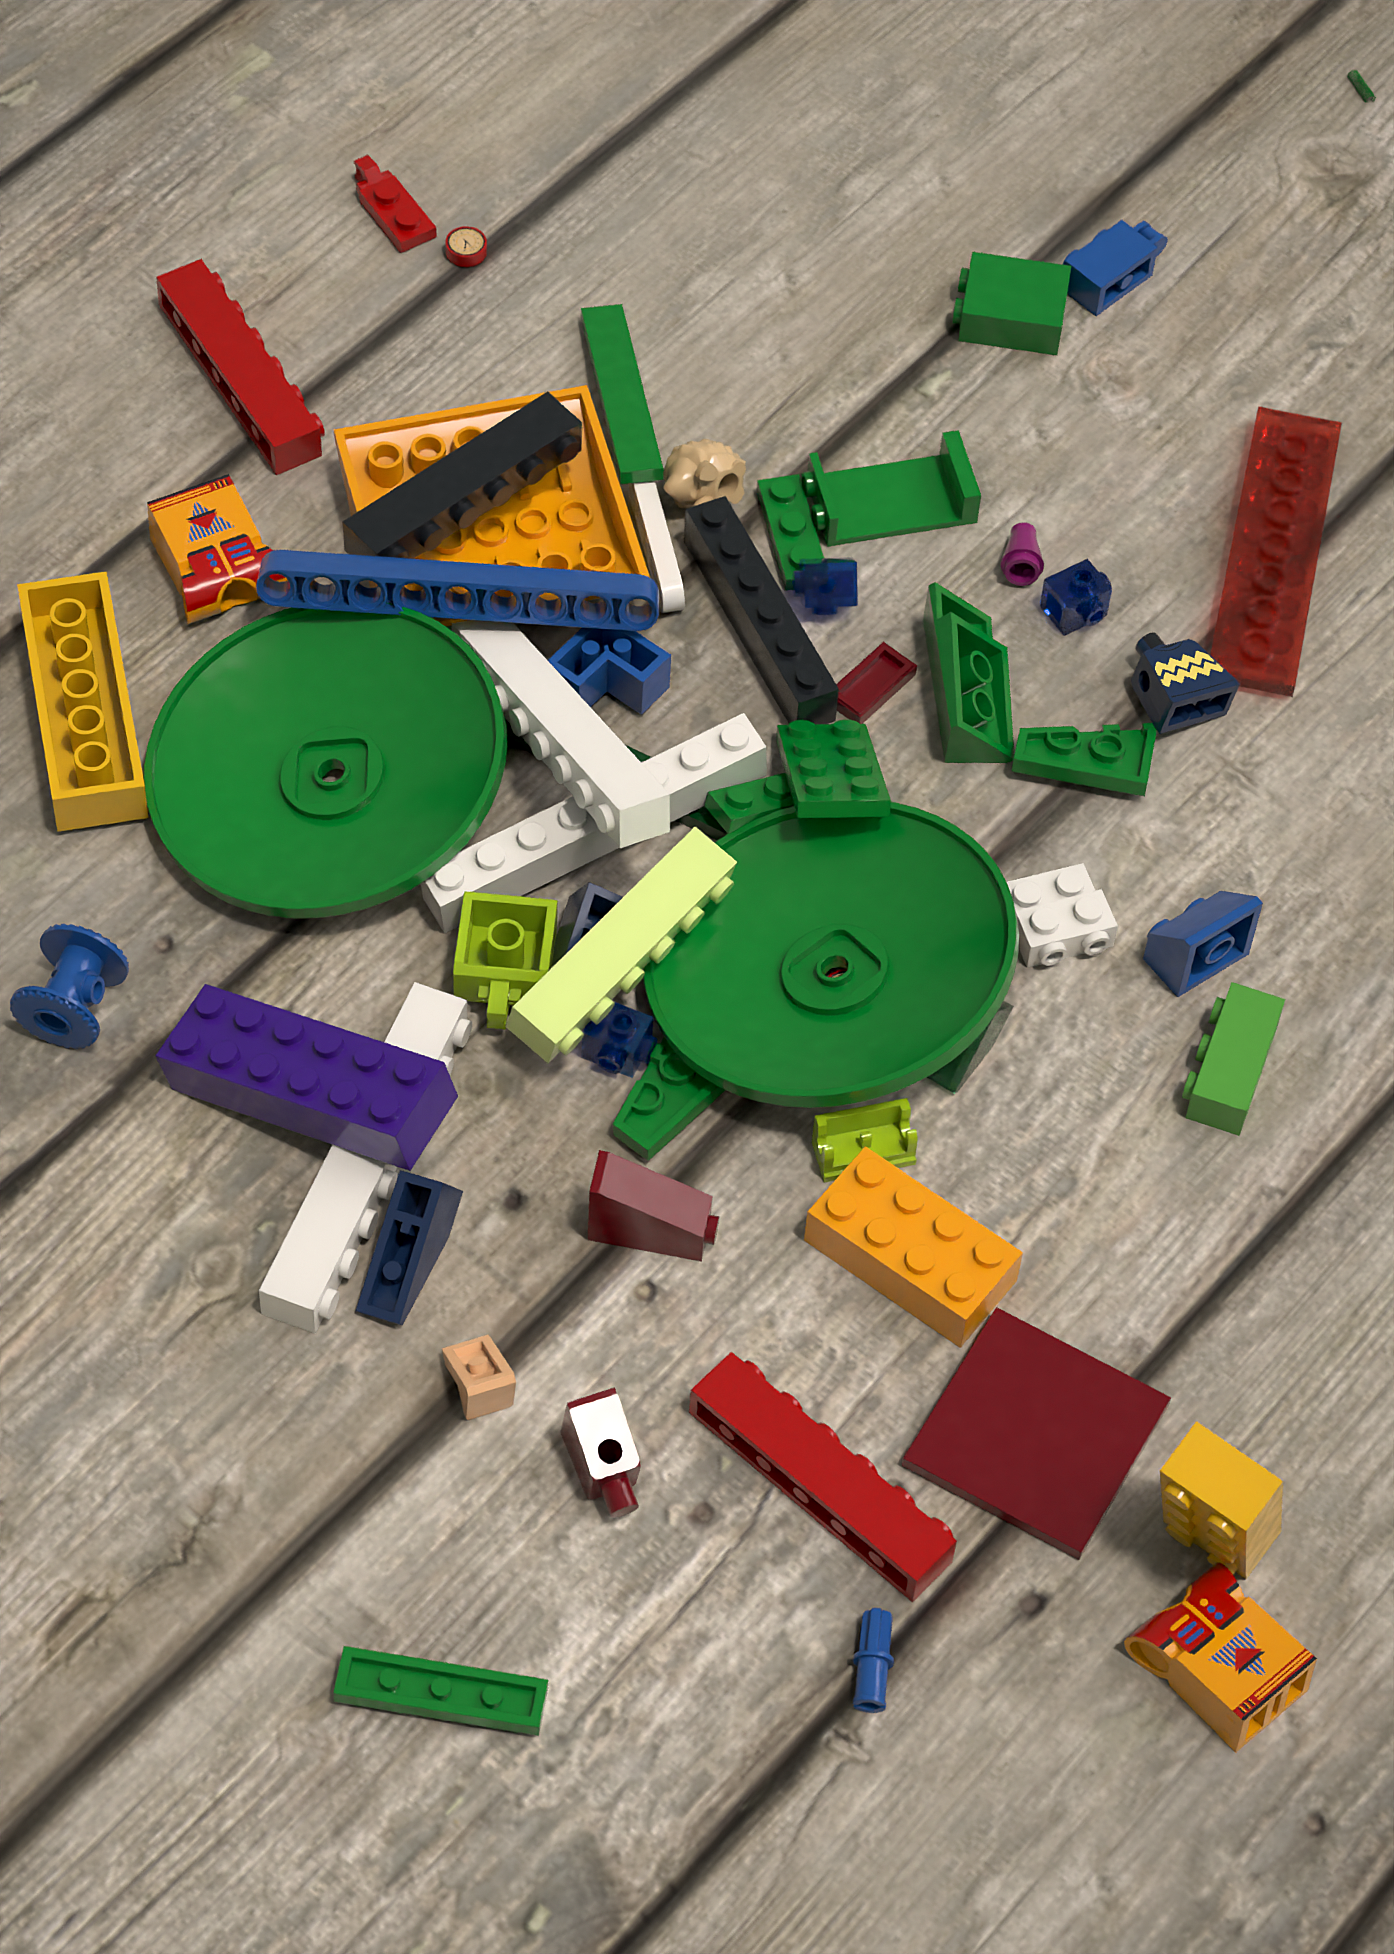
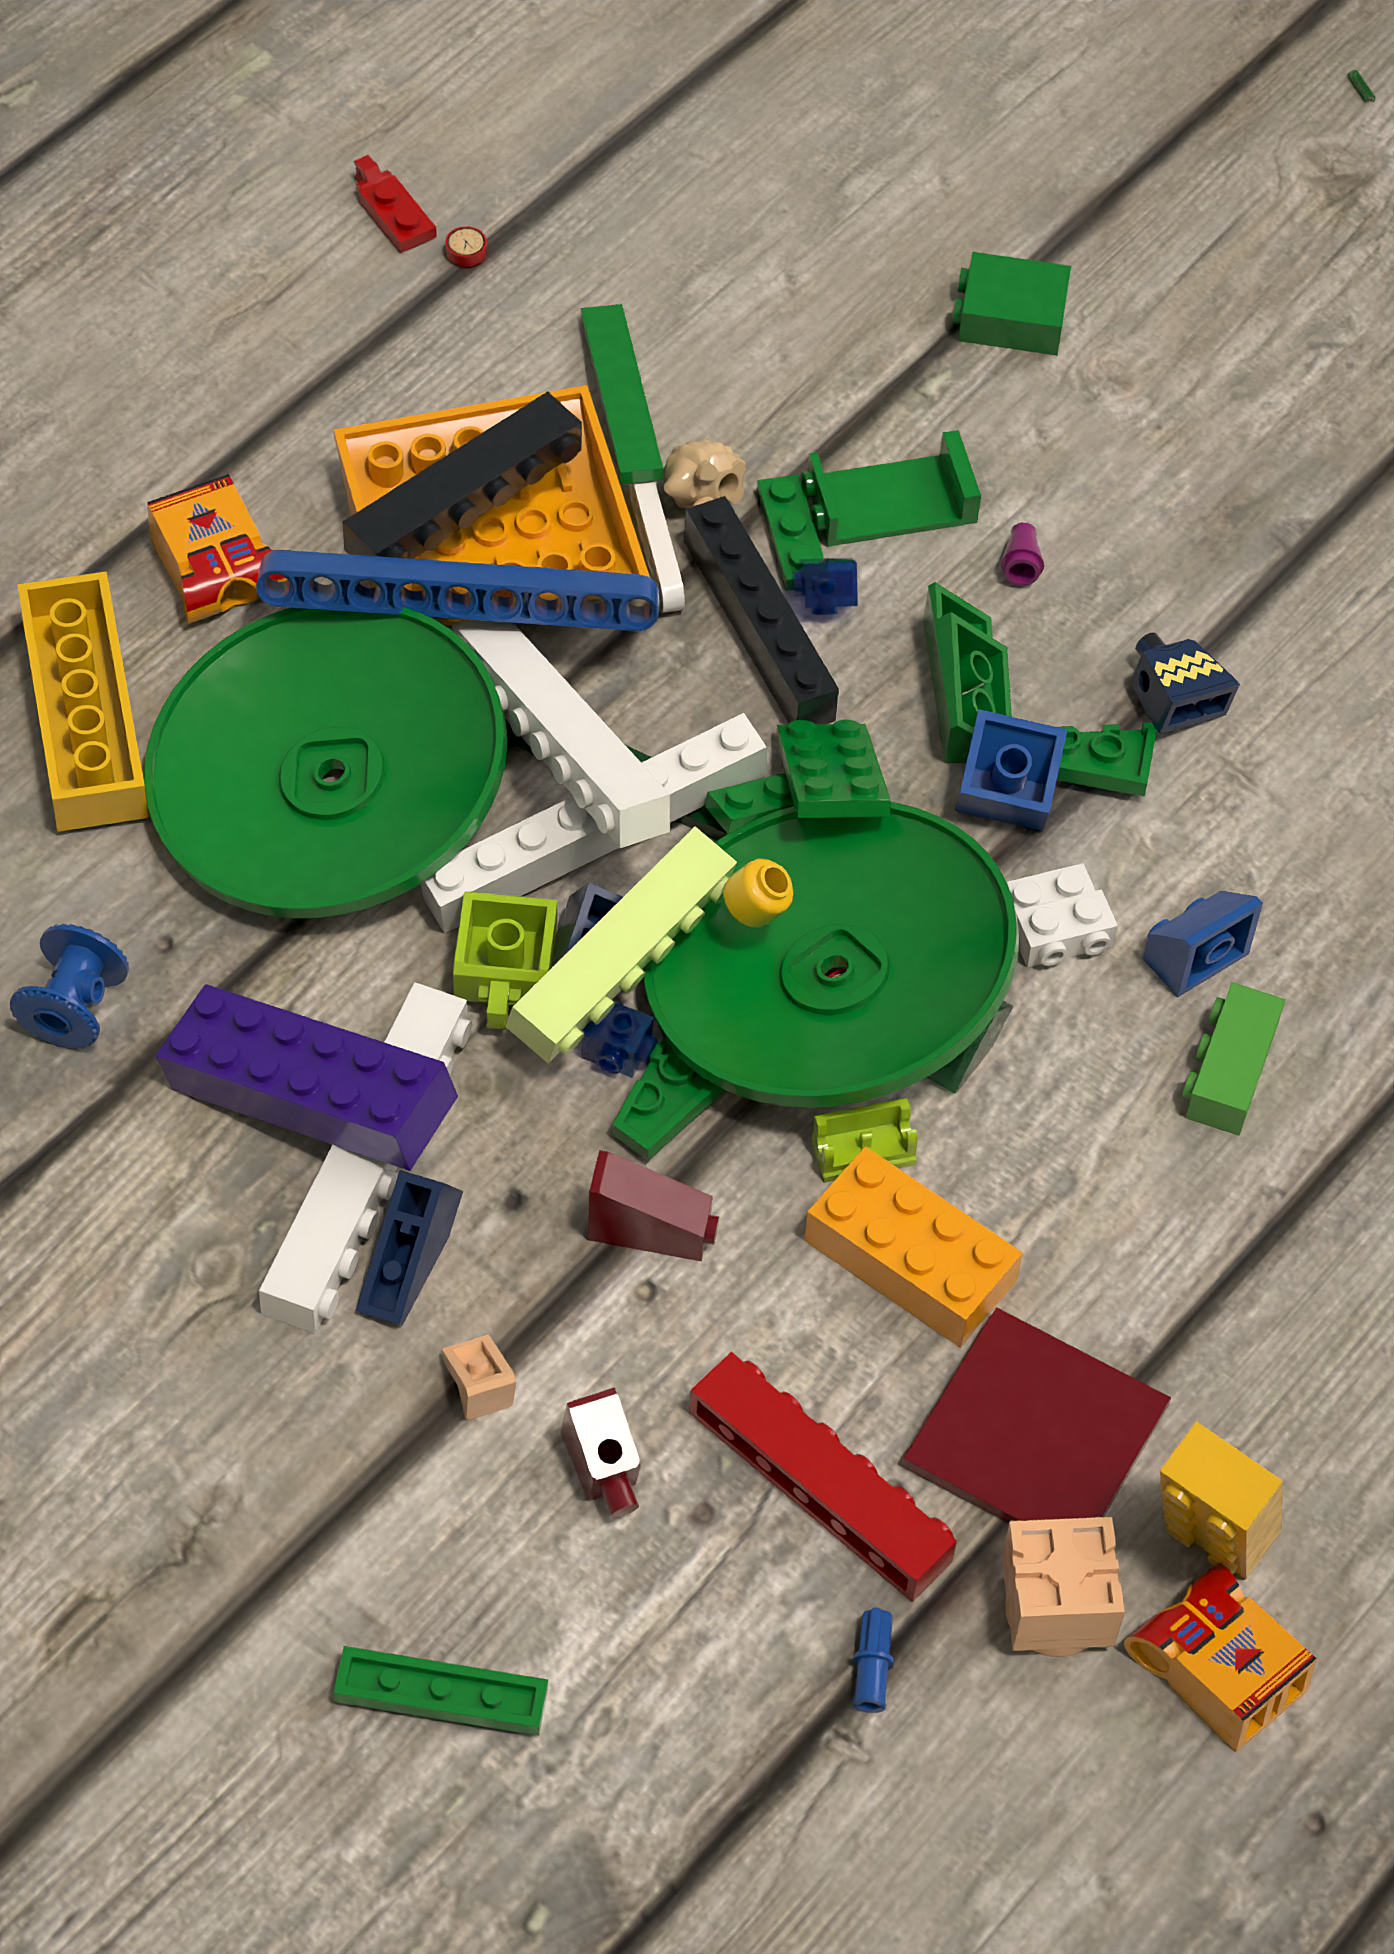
(240, 366): red brick -> none
(614, 663): blue brick -> none
(758, 892): none -> yellow head
(873, 682): dark red tile -> none
(1011, 770): none -> blue slope
(1062, 1585): none -> light nougat piece
(1076, 597): clear blue brick -> none
(1113, 264): blue brick -> none
(1275, 549): clear red plate -> none

